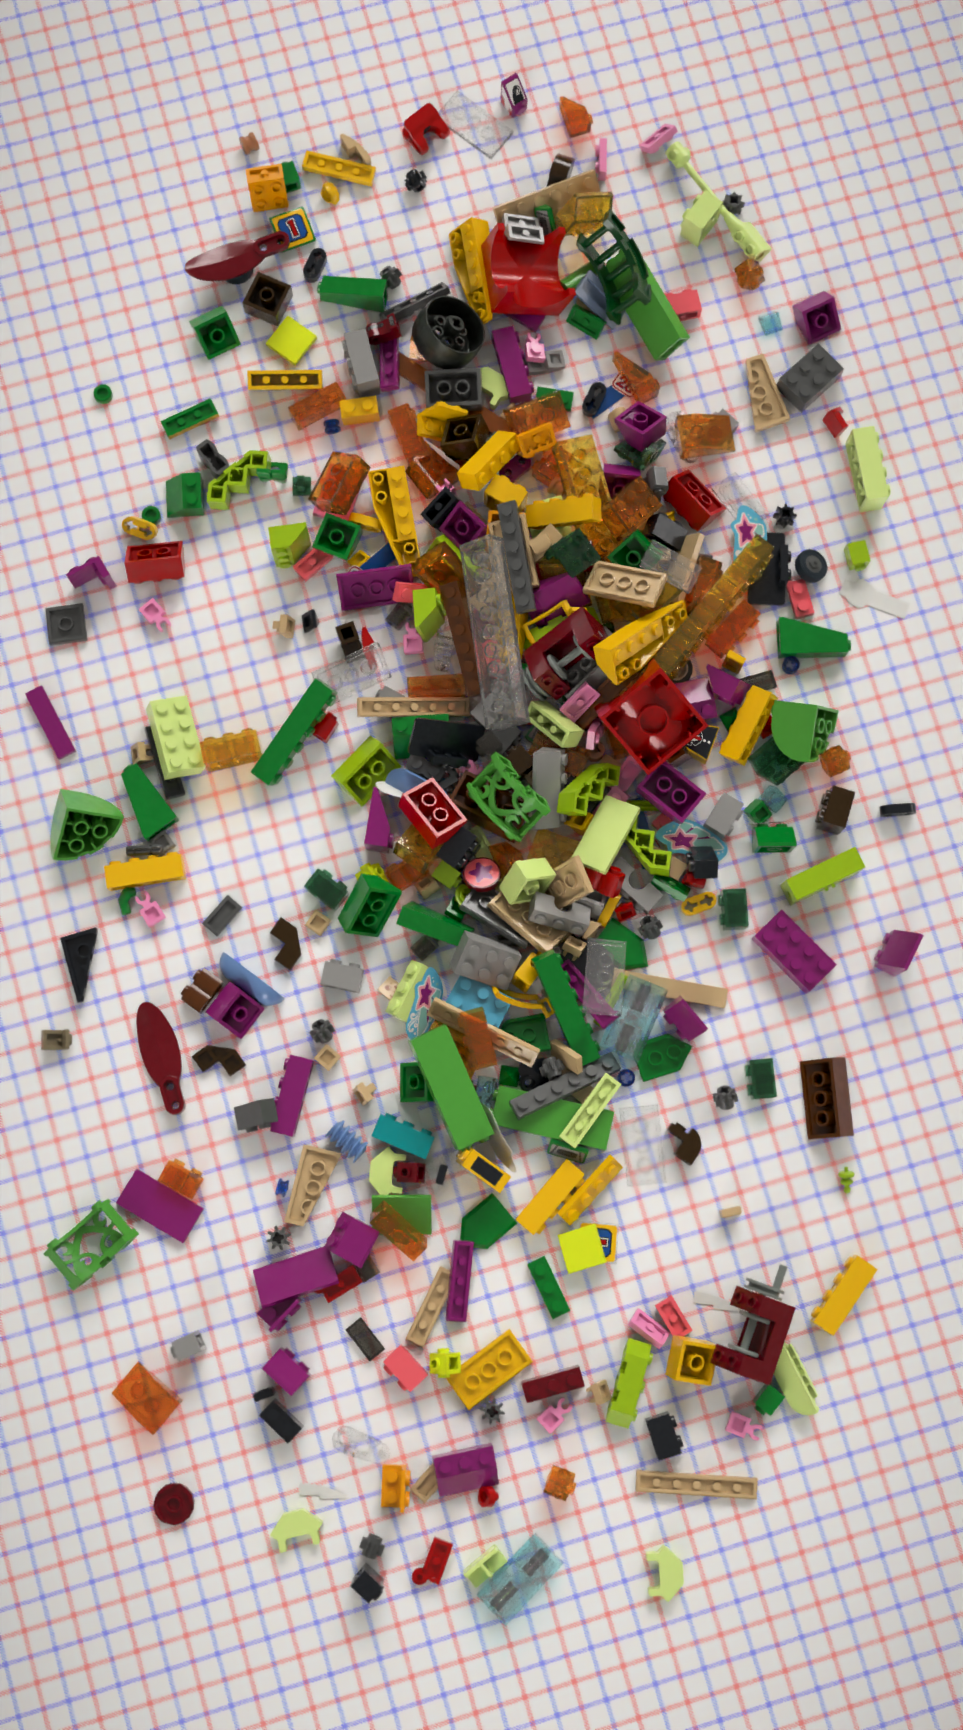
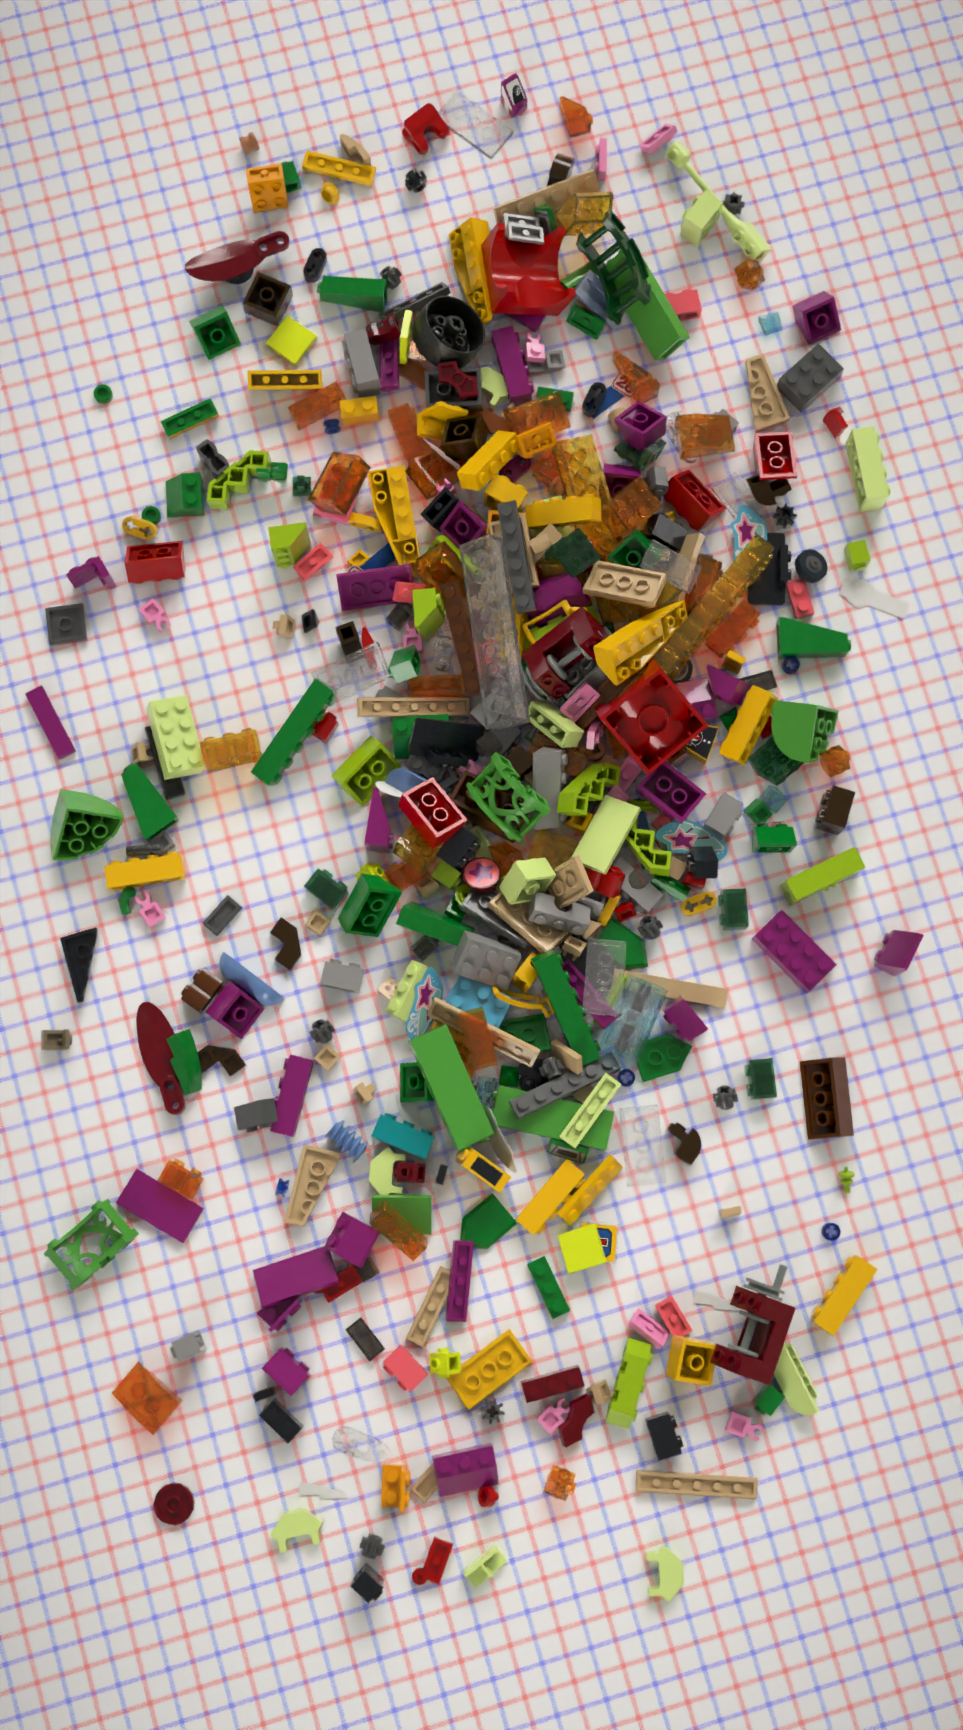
(186, 1061): none -> green slope
(274, 1234): dark grey gear -> none
(296, 225): slope -> none
(337, 537): green slope -> none
(405, 336): none -> neon yellow tile
(405, 664): none -> green brick
(464, 384): none -> dark red tile
(520, 1579): clear brick -> none
(571, 1429): none -> dark red tile
(766, 492): none -> dark brown brick
(774, 456): none -> red slope
(826, 1235): none -> clear blue bush
(897, 810): black beam -> none

